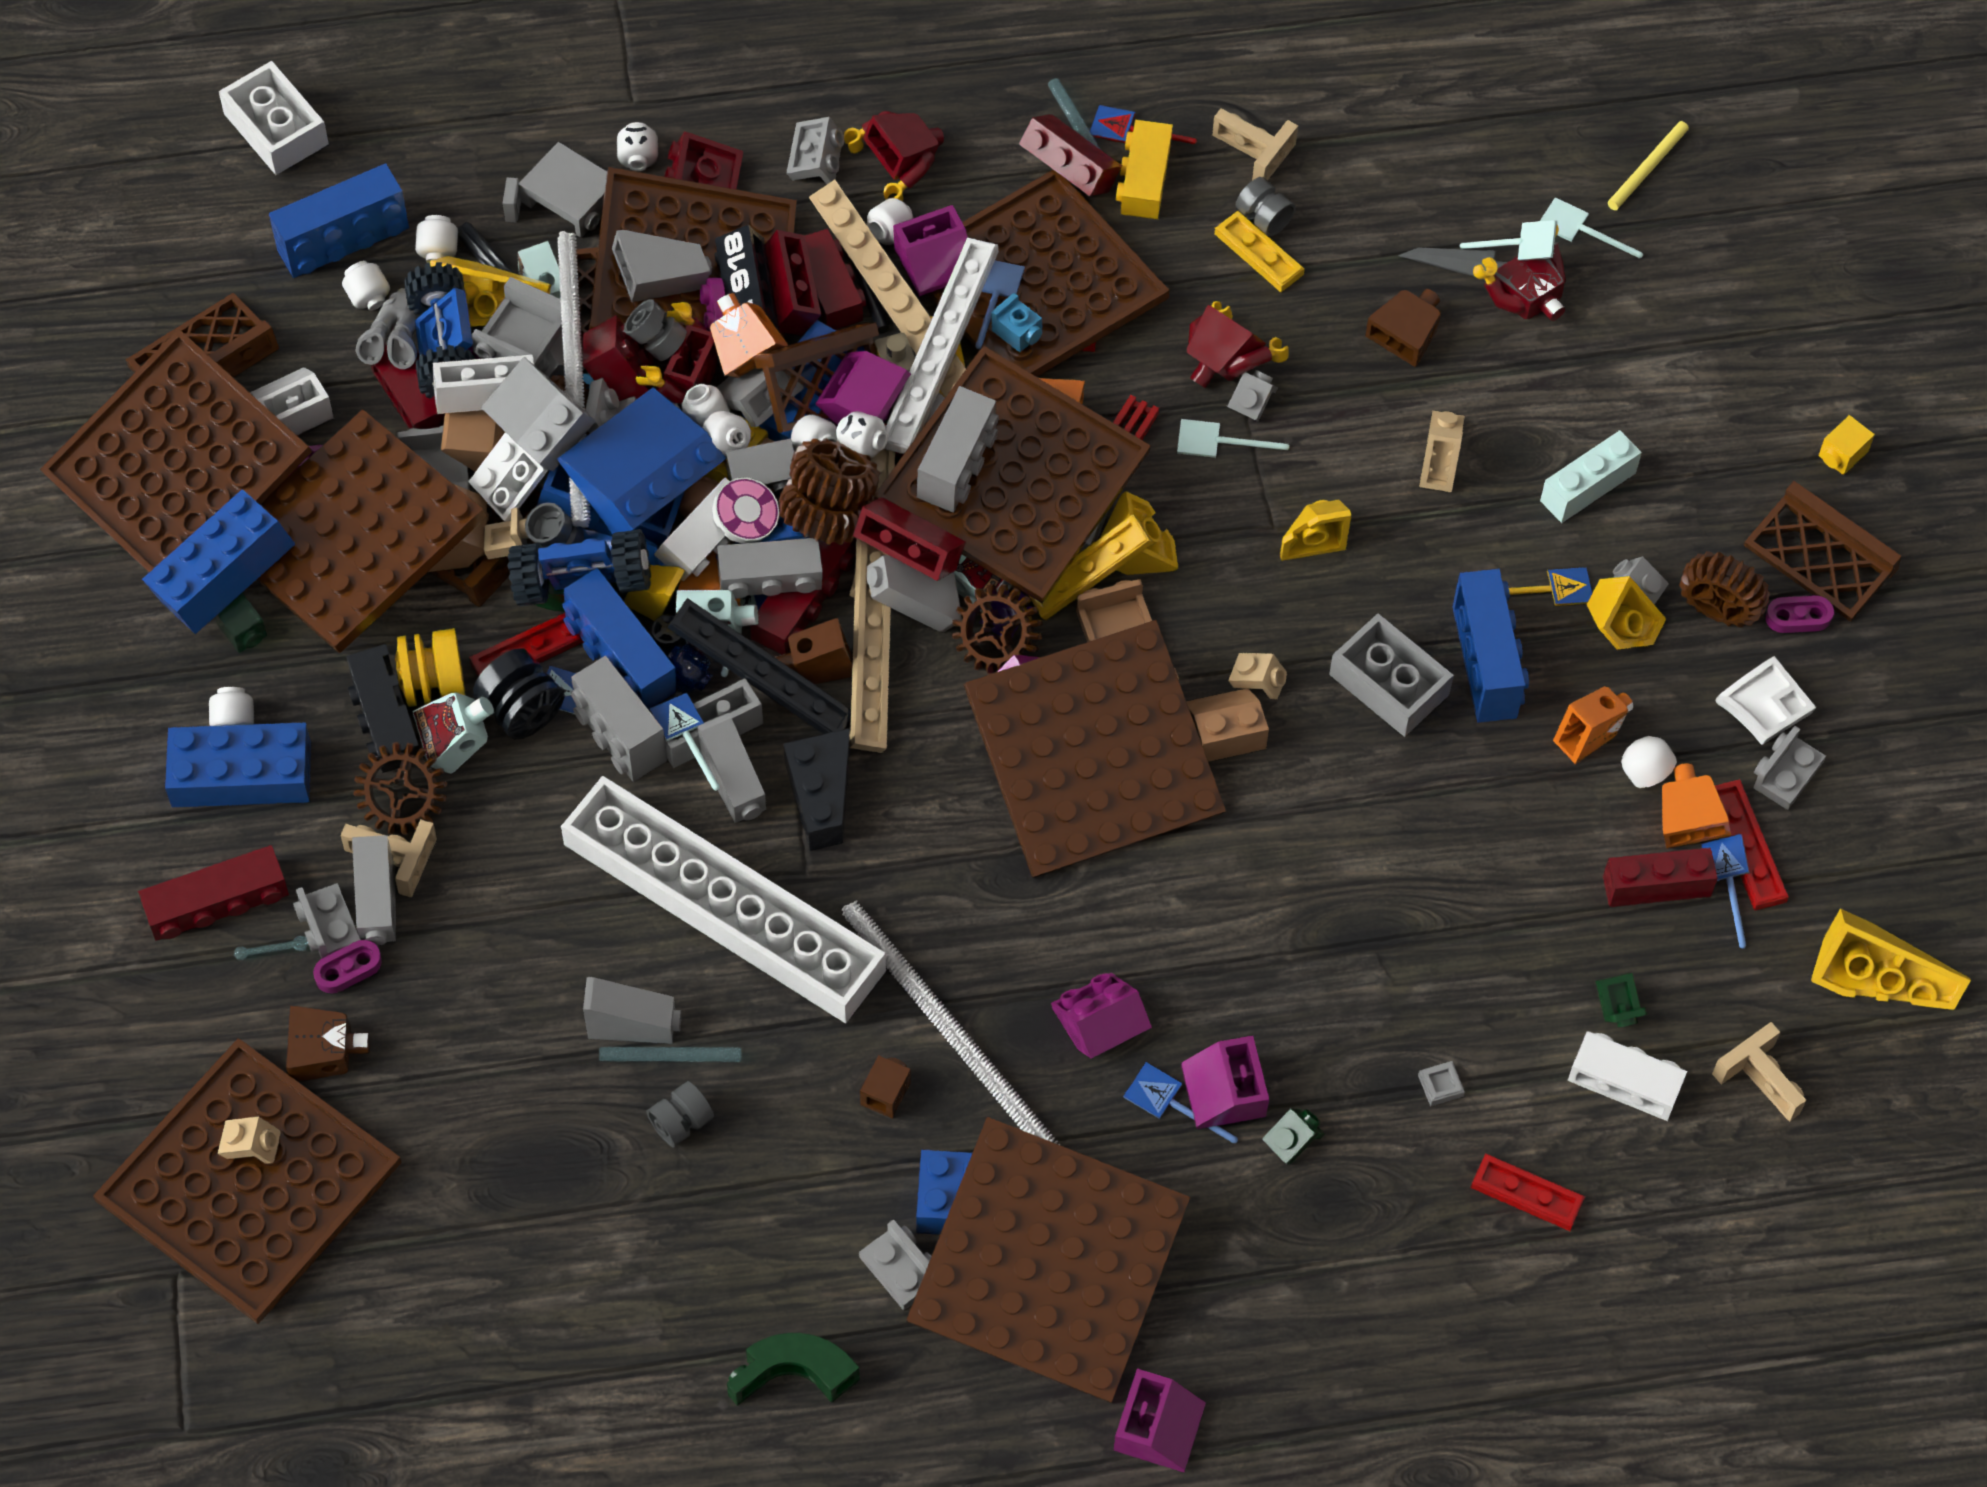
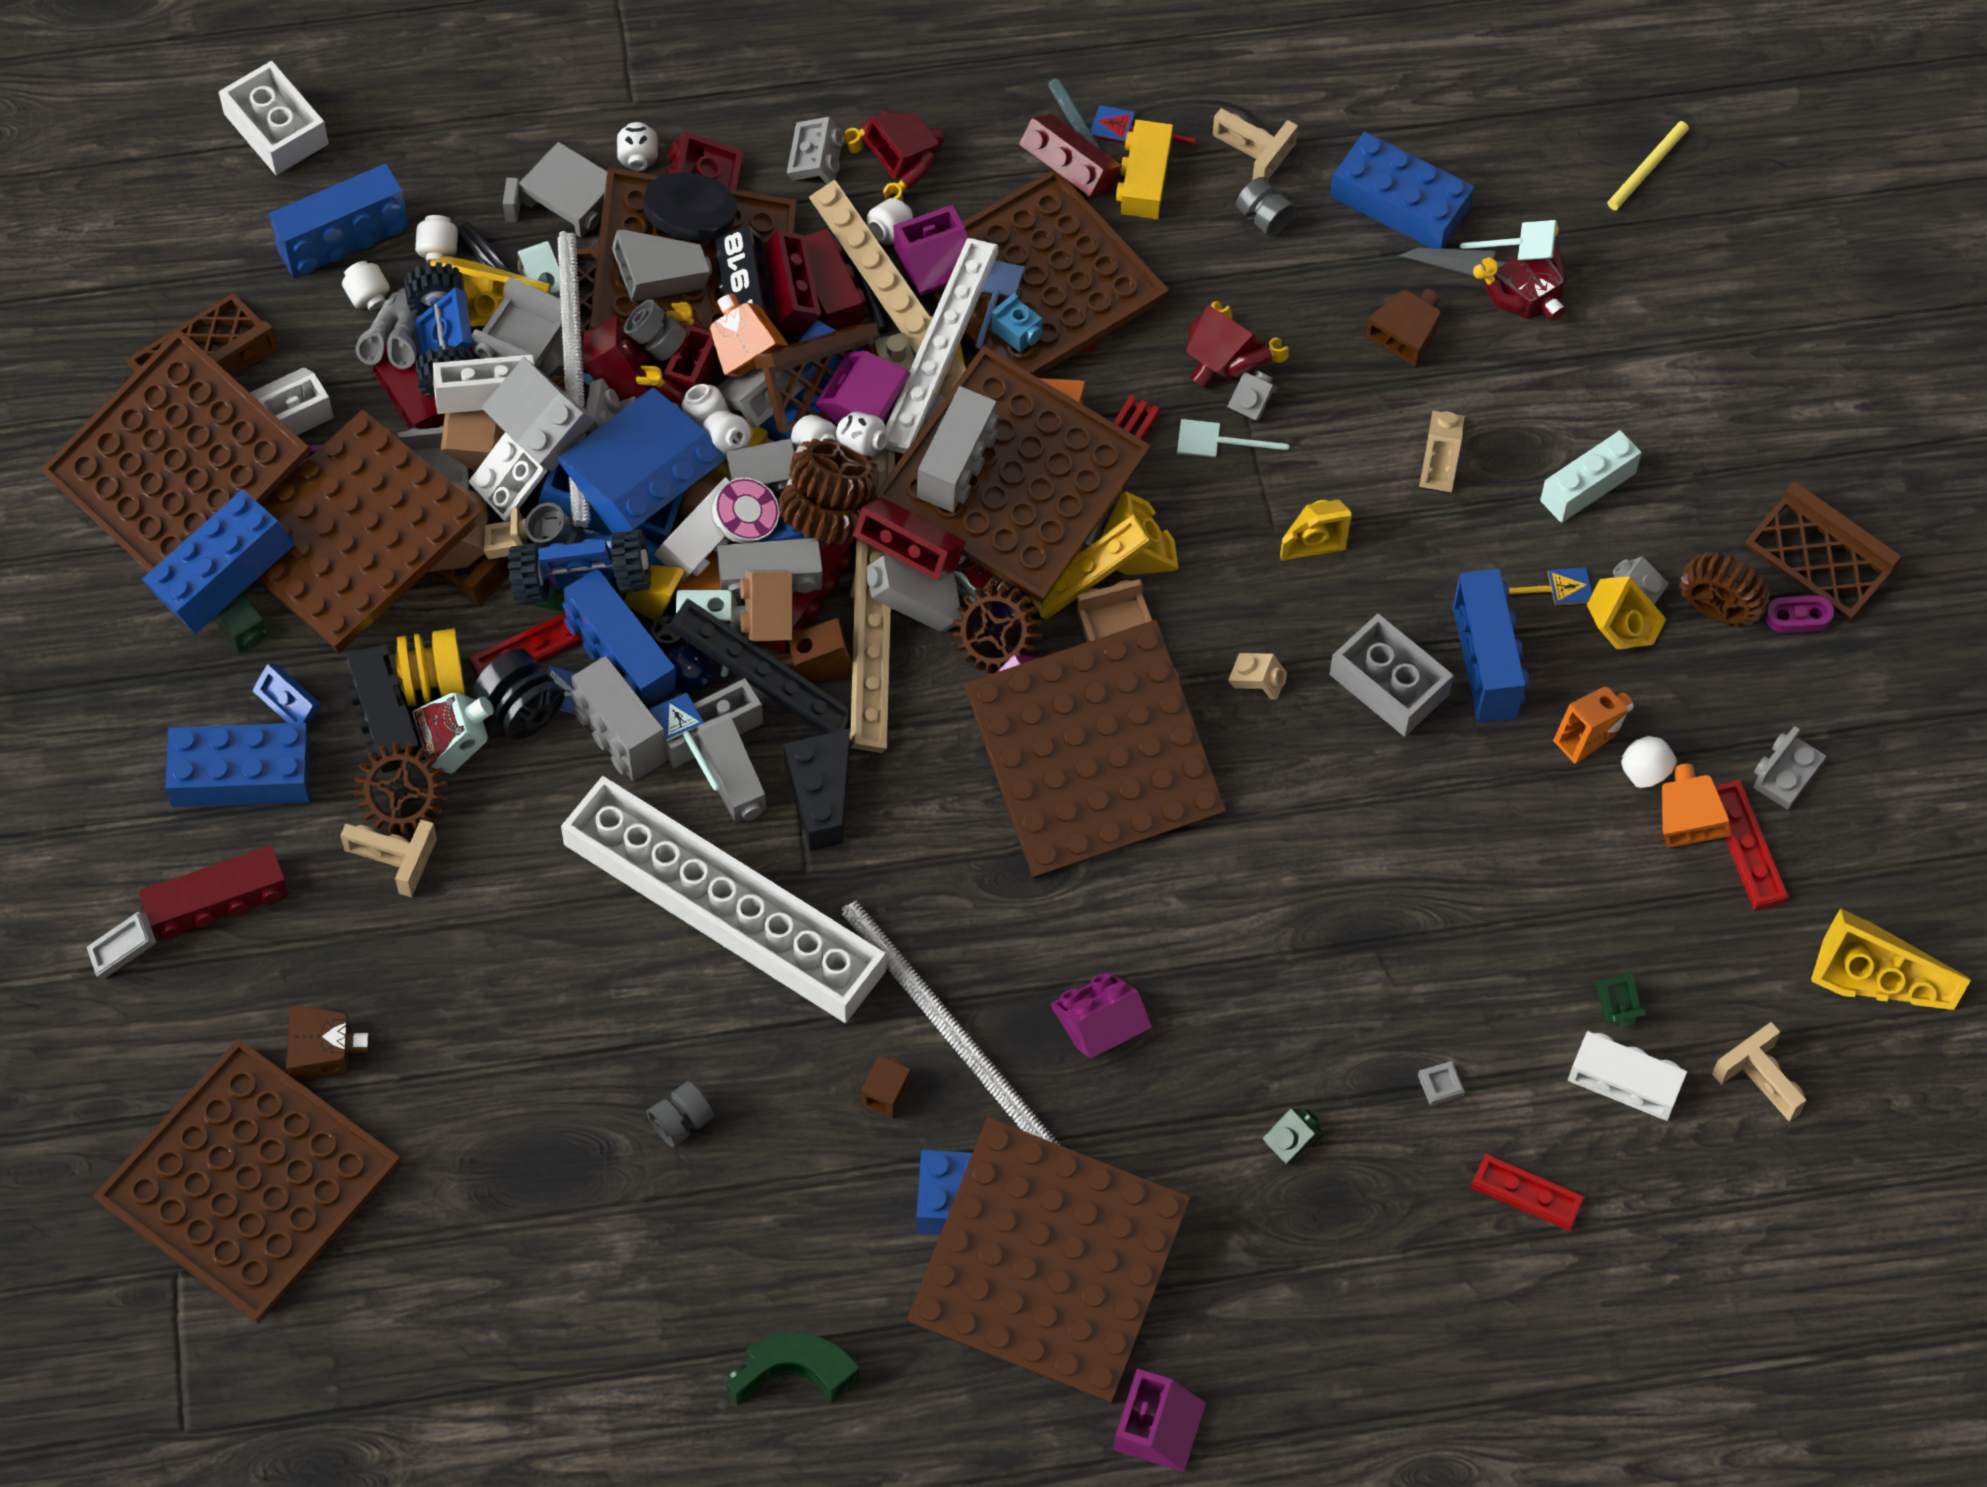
(121, 945): none -> light grey tile
(231, 707): white head -> none
(249, 1138): tan bracket -> none
(286, 695): none -> plate
(299, 943): clear light blue hinge -> none
(327, 918): light grey bracket -> none
(347, 967): magenta plate -> none
(374, 889): light grey slope -> none
(628, 1013): light grey slope -> none
(690, 206): none -> black piece
(709, 295): magenta plate -> none
(714, 1054): clear light blue bar -> none
(767, 605): none -> medium nougat brick
(897, 1263): light grey bracket -> none
(1155, 1091): piece -> none
(1226, 1083): magenta slope -> none
(1229, 724): medium nougat slope -> none
(1259, 251): yellow tile -> none
(1401, 191): none -> blue brick
(1571, 220): light aqua piece -> none
(1660, 877): dark red brick -> none
(1729, 862): piece -> none
(1766, 701): white plate -> none
(1846, 445): yellow brick -> none

